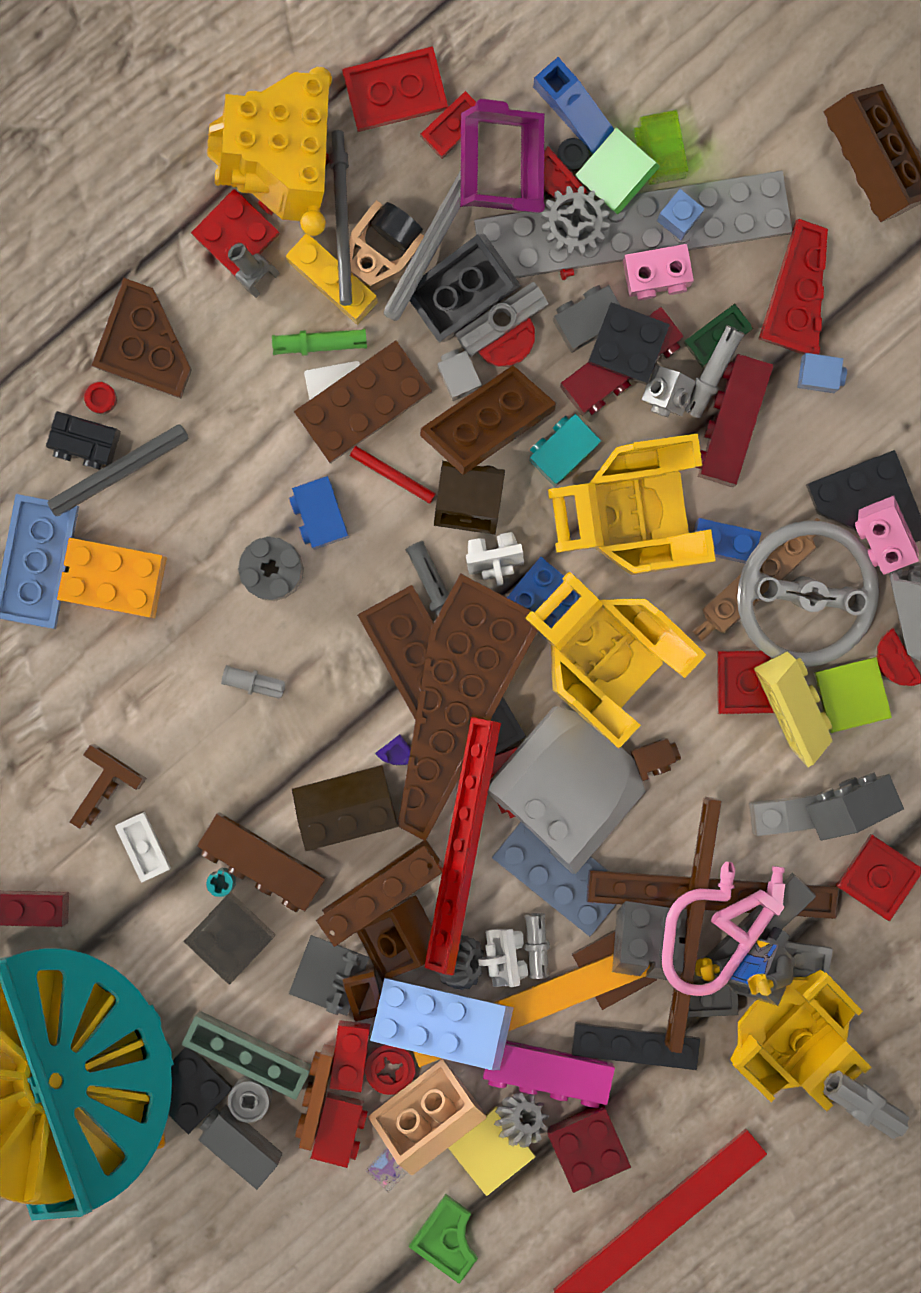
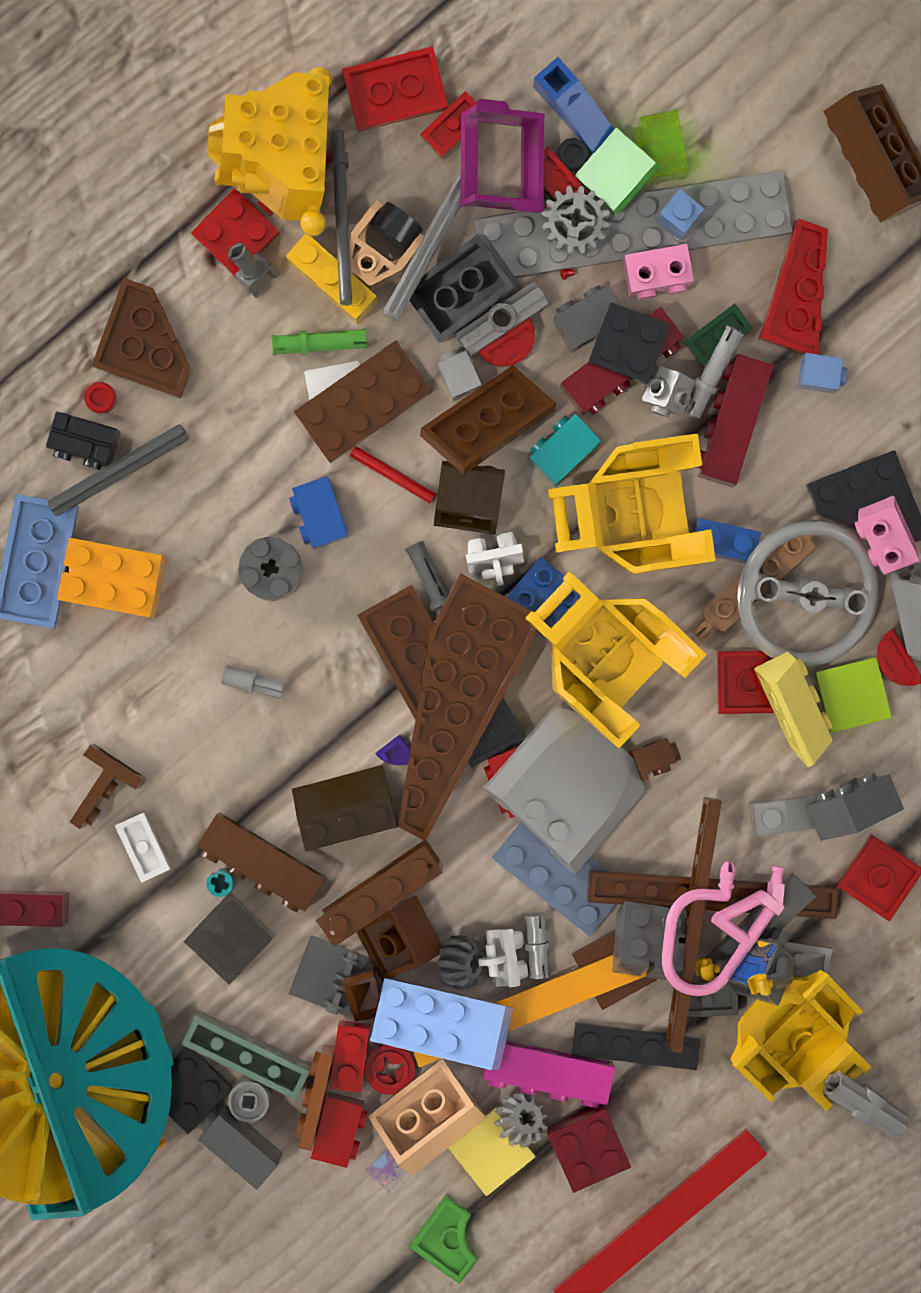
(462, 845): red tile -> none

